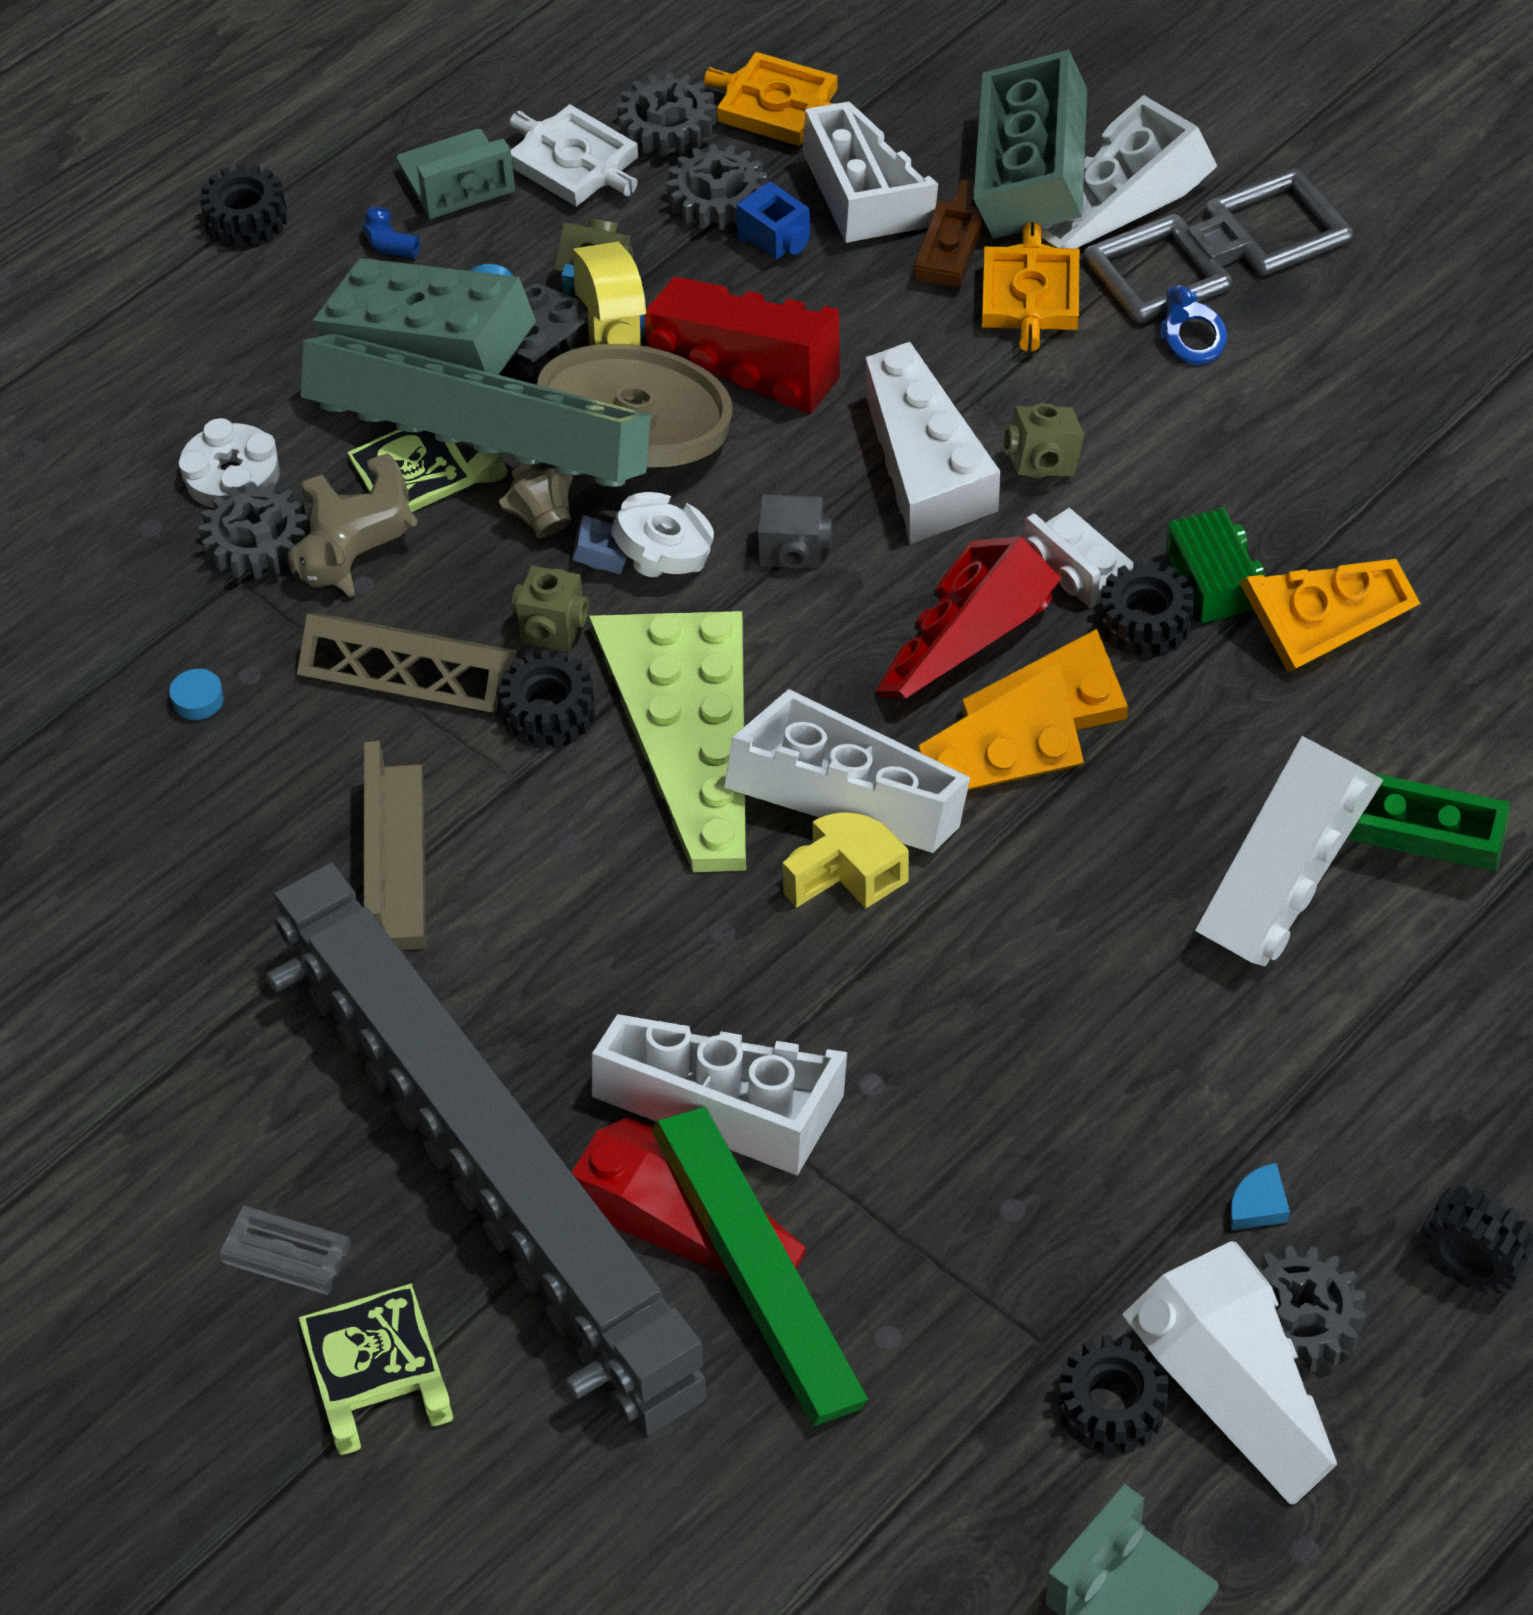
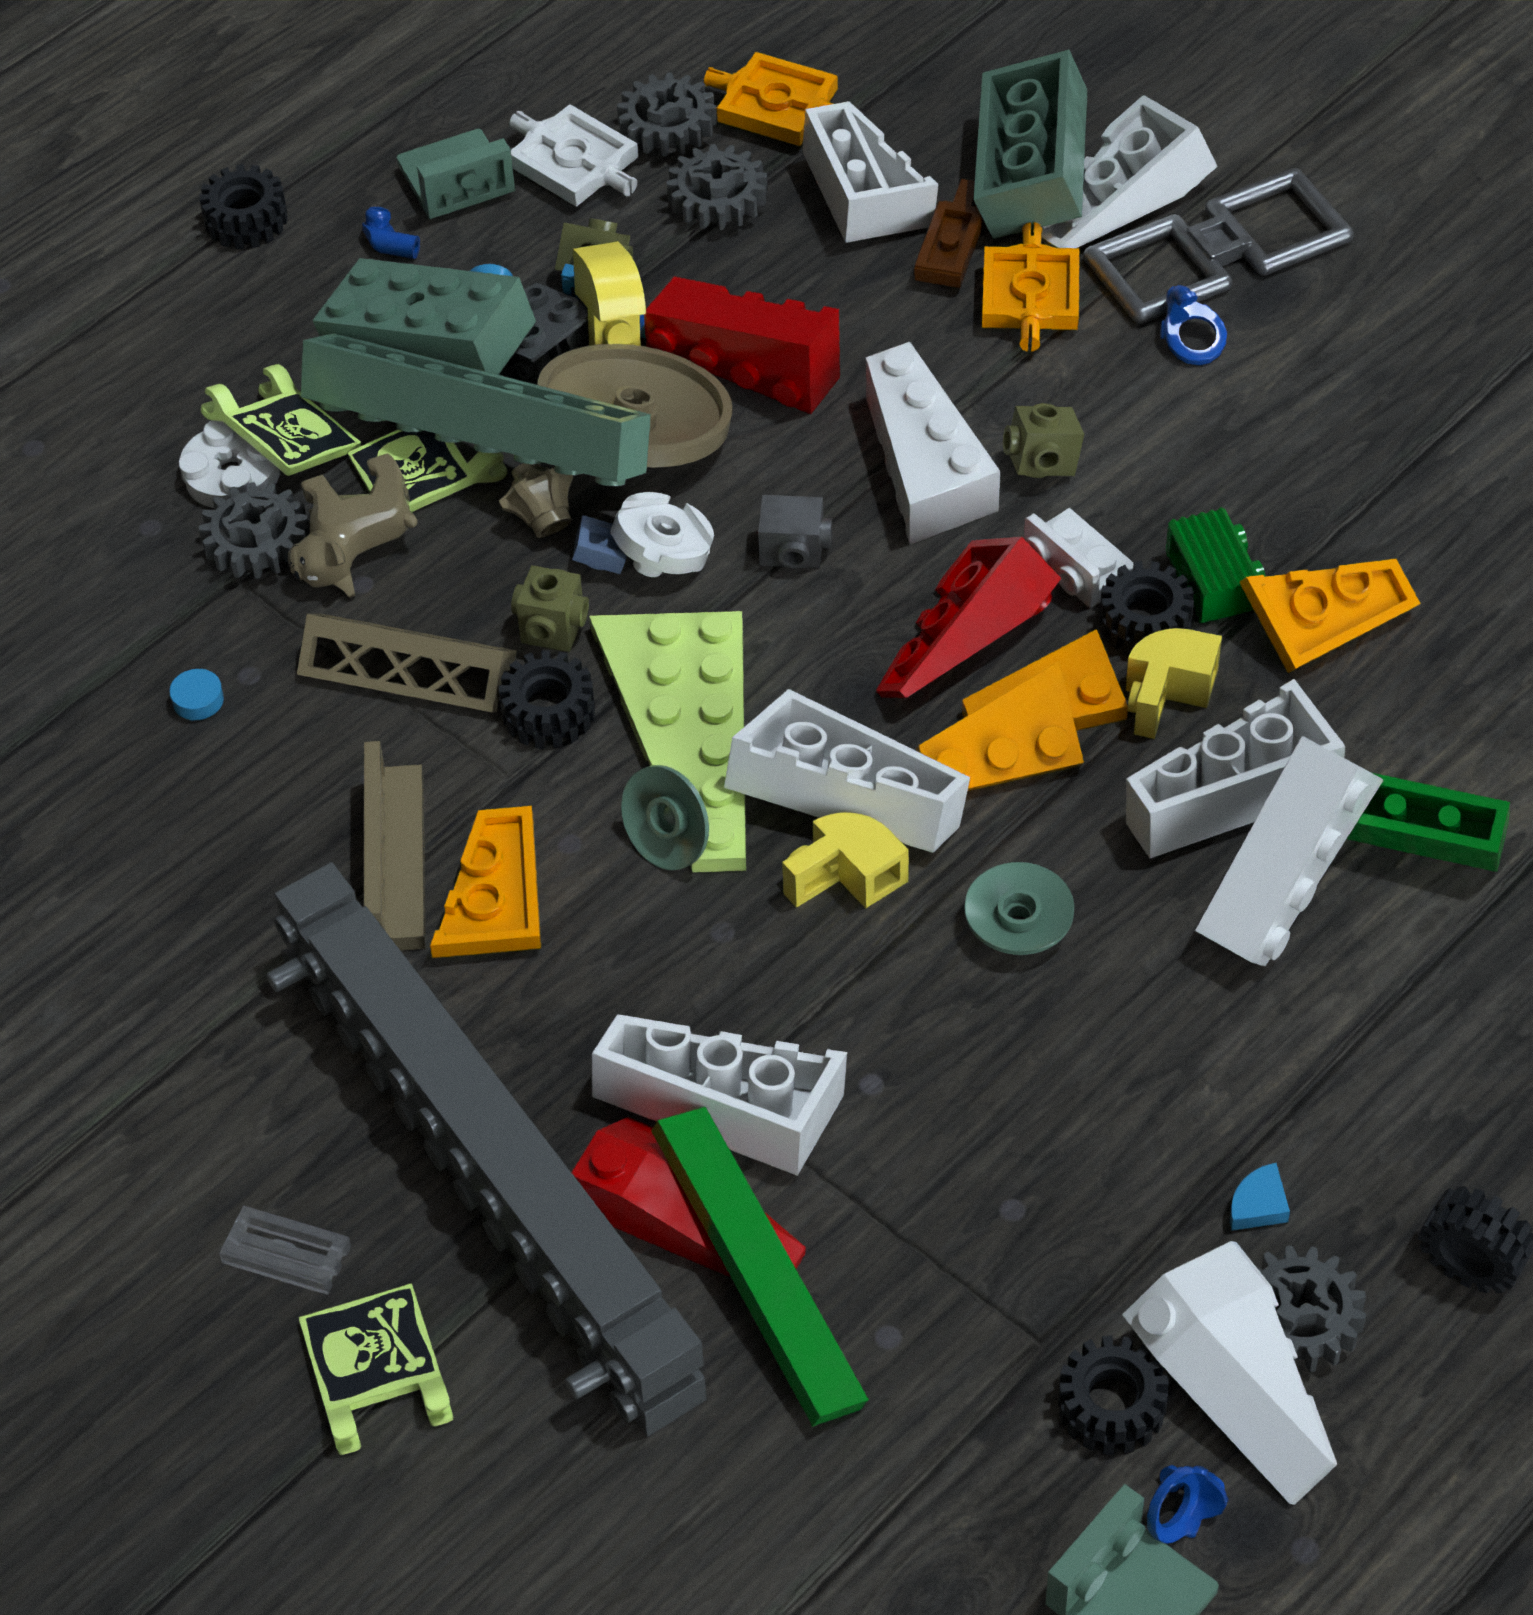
(283, 425): none -> yellowish green flag
(496, 889): none -> light orange wing
(665, 817): none -> sand green dish
(781, 227): blue brick -> none
(1019, 891): none -> sand green dish
(1172, 667): none -> light yellow brick
(1202, 1499): none -> blue piece
(1224, 775): none -> white wedge

